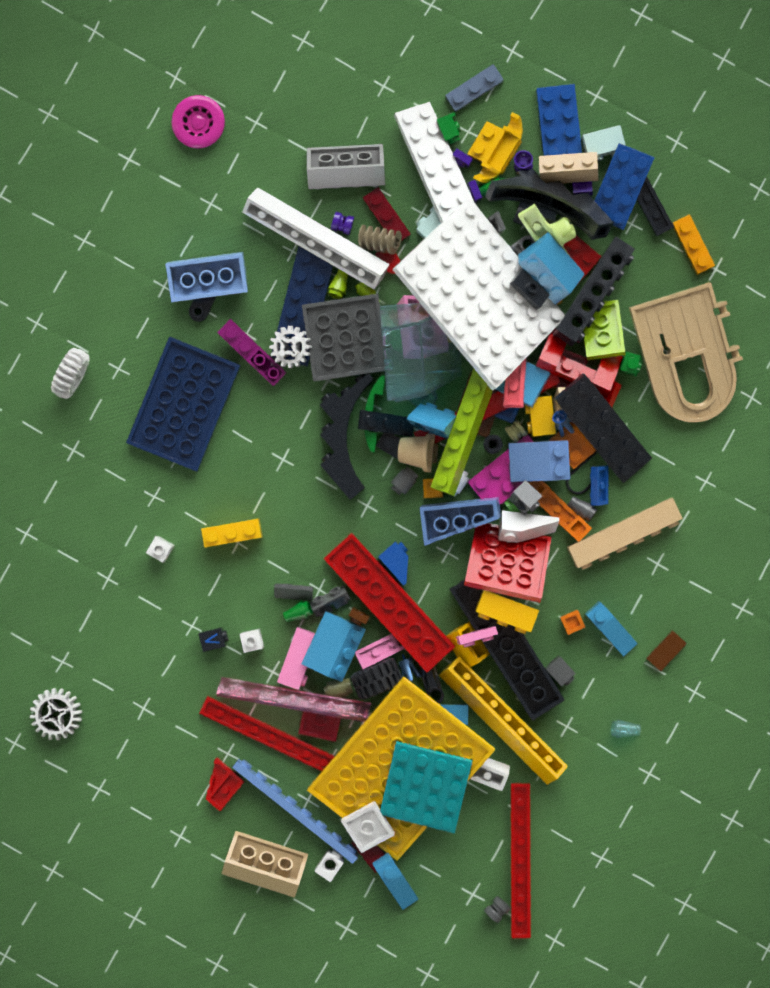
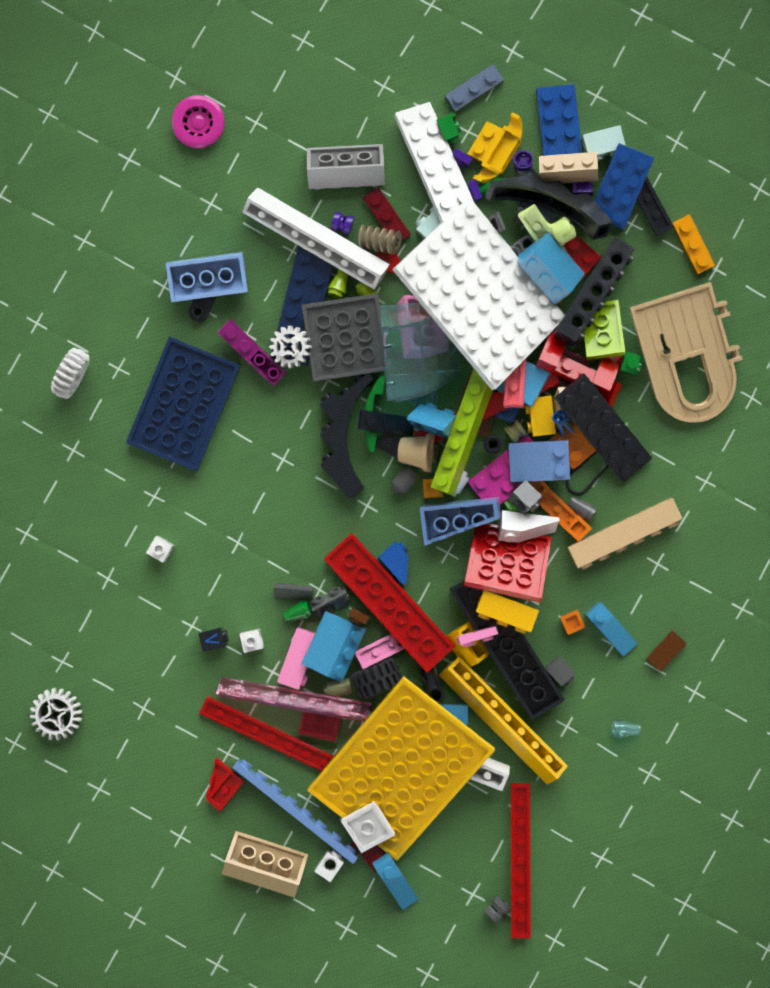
(232, 532): yellow brick -> none
(405, 666): flat silver piece -> none
(425, 787): teal plate -> none
(529, 289): black plate -> none
(599, 485): blue plate -> none

